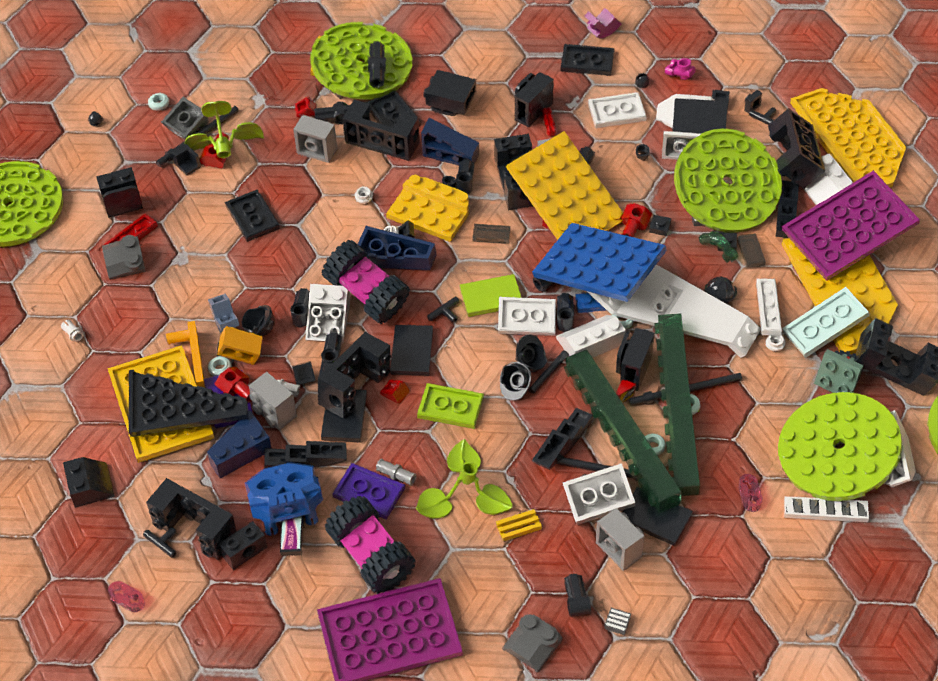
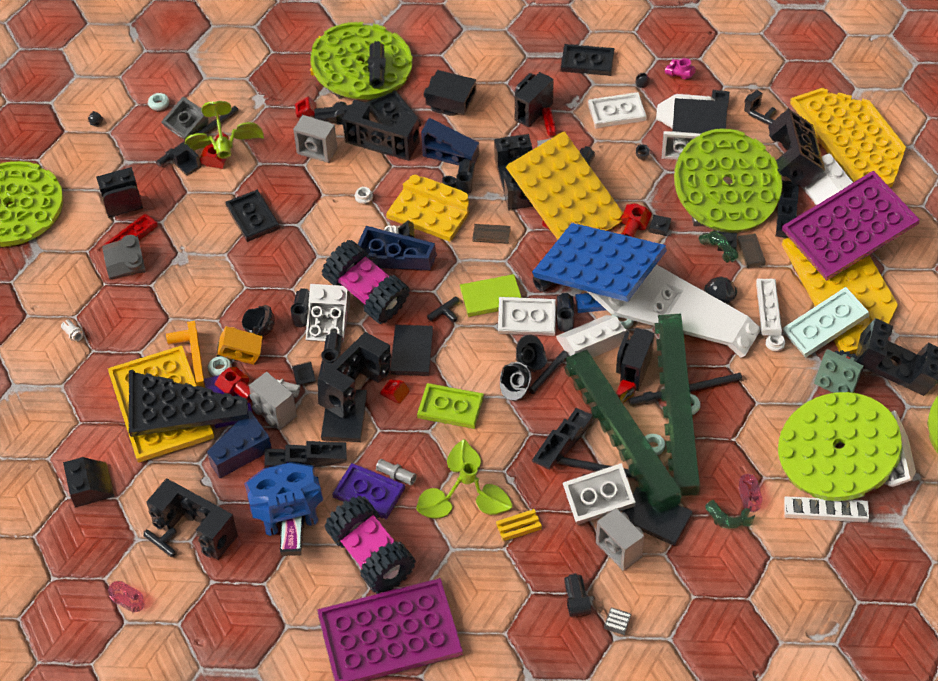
(223, 312): sand blue brick -> none
(243, 545): black brick -> none
(533, 641): dark grey slope -> none
(603, 24): magenta brick -> none
(723, 520): none -> clear green piece

